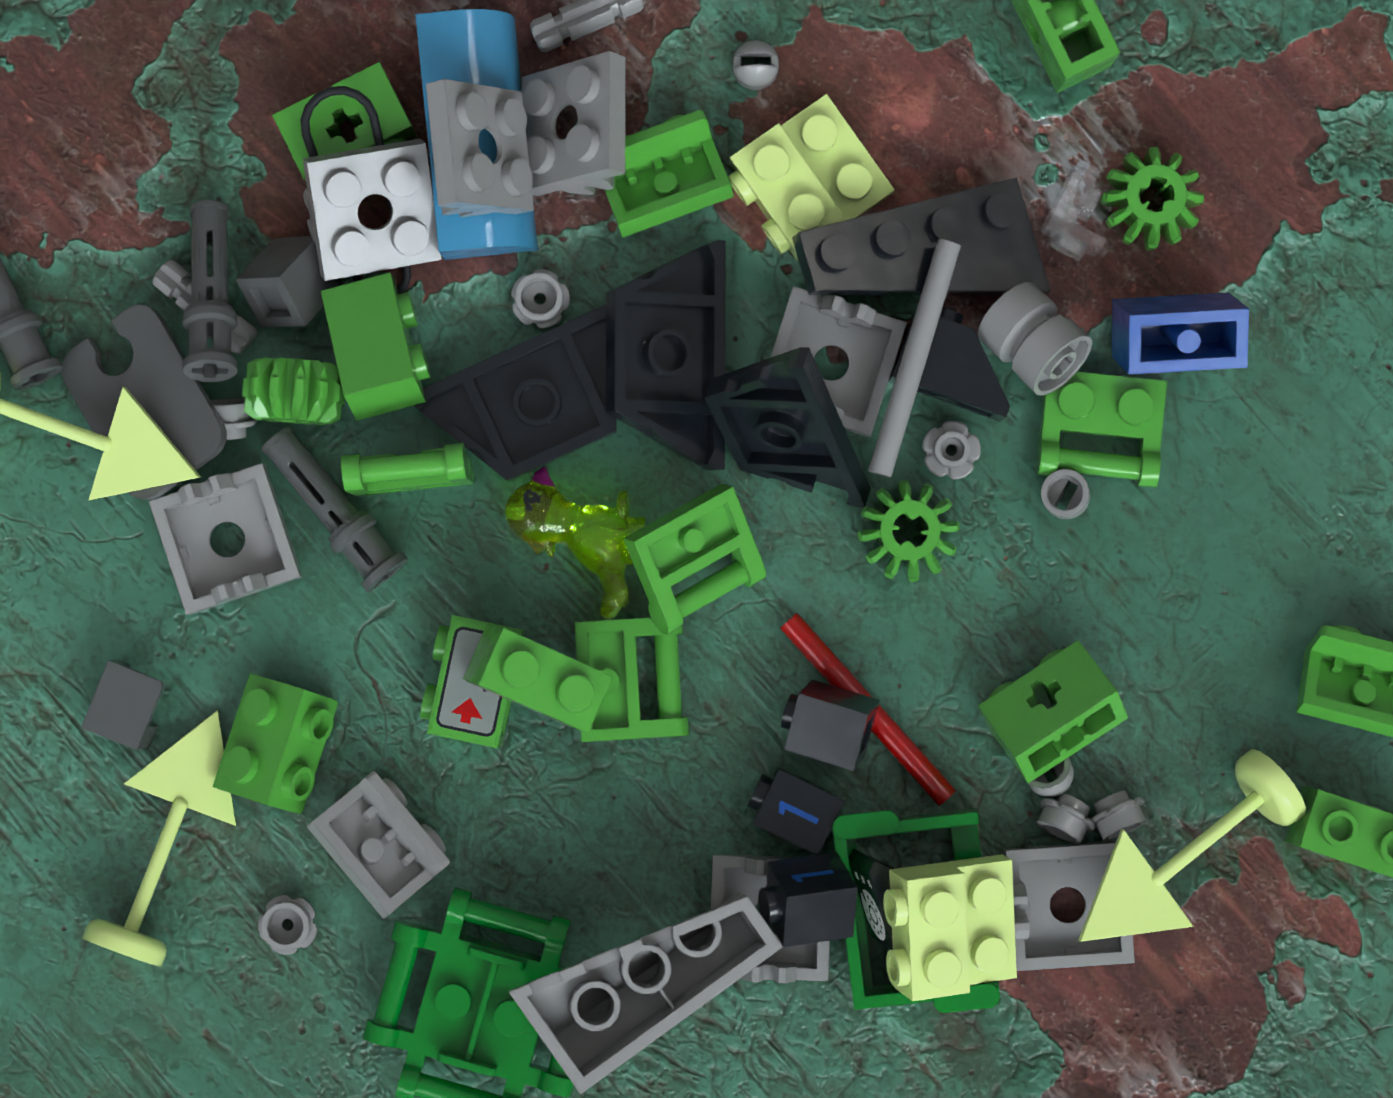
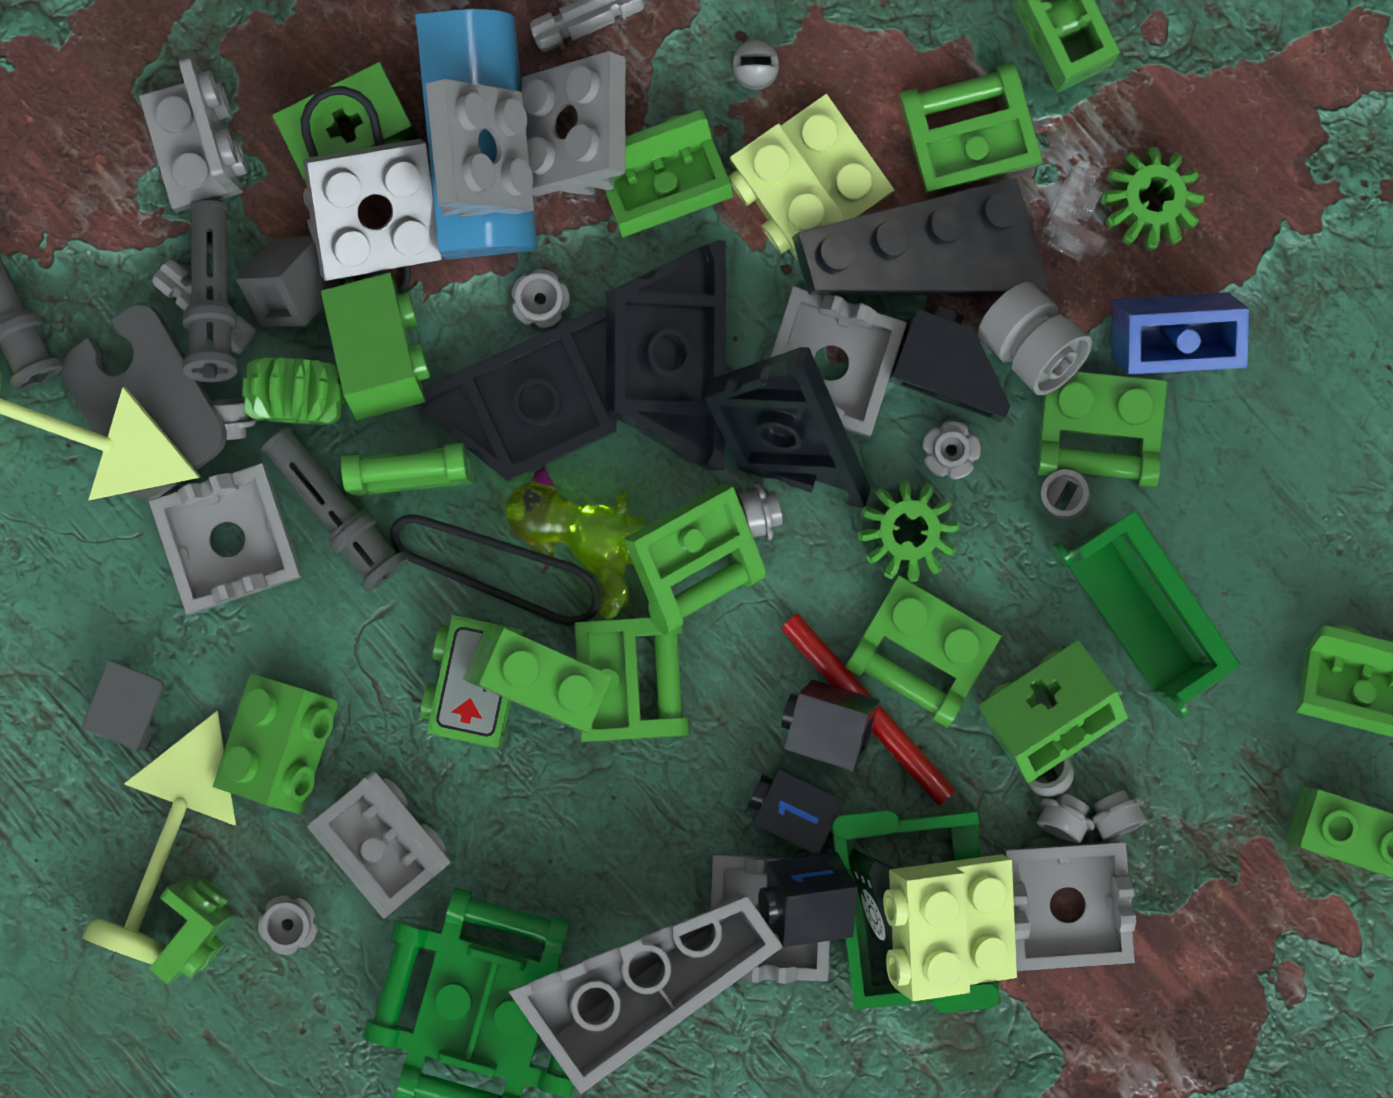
(191, 139): none -> light grey bracket
(198, 939): none -> bright green bracket
(498, 544): none -> black piece
(760, 510): none -> light grey plate
(914, 358): light grey bar -> none
(931, 633): none -> bright green plate
(973, 147): none -> bright green plate
(1133, 895): yellowish green piece -> none
(1141, 614): none -> green piece

